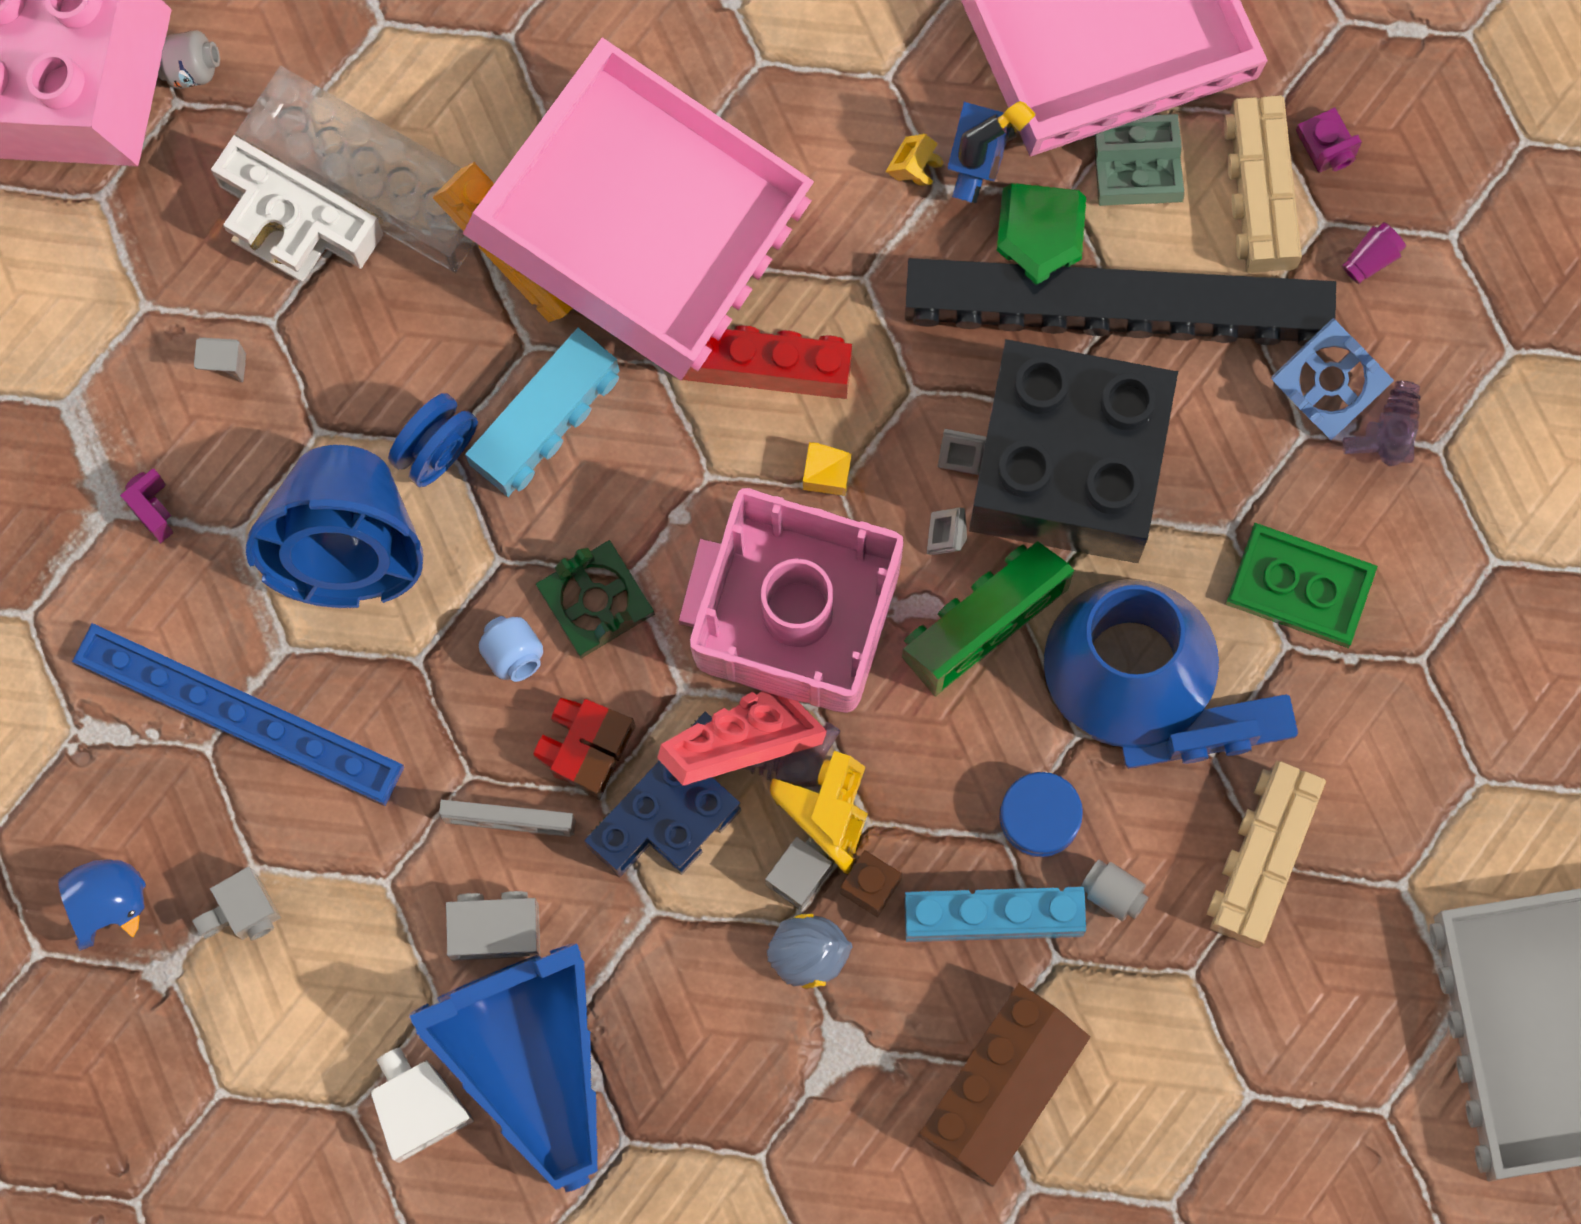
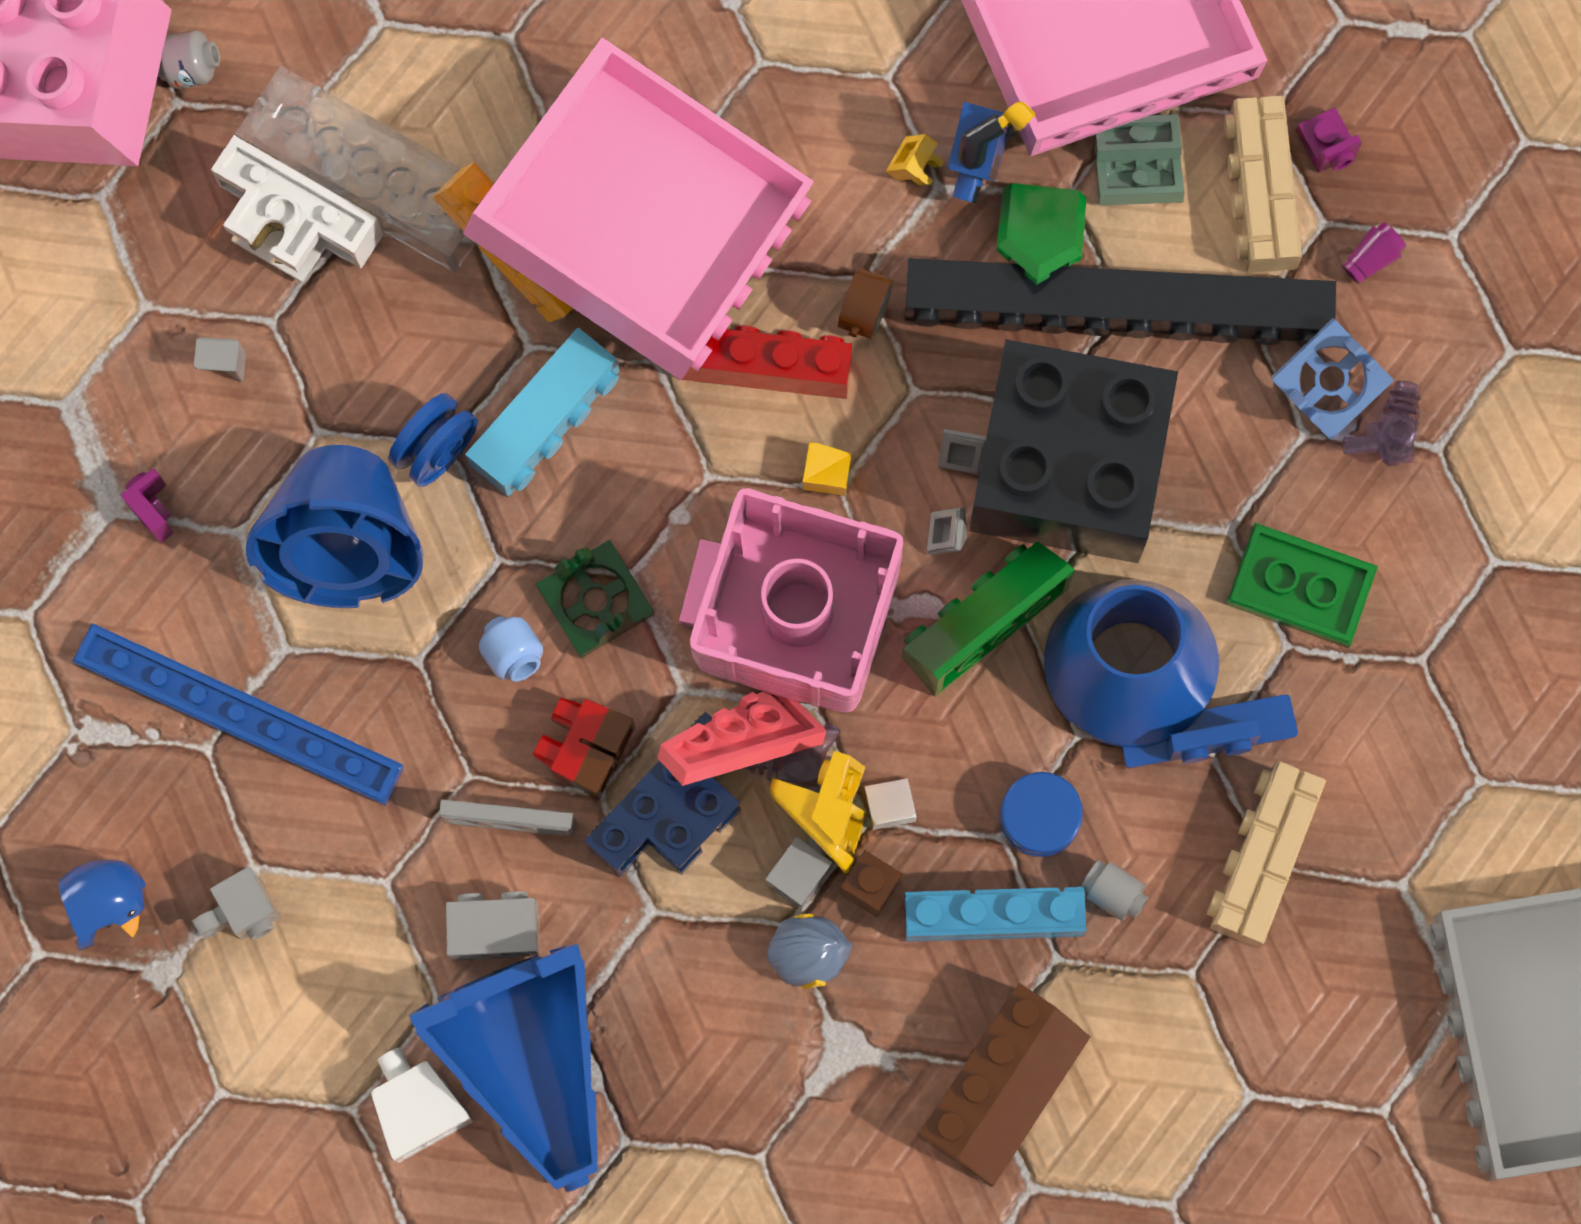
(865, 303): none -> reddish brown piece
(890, 804): none -> white slope

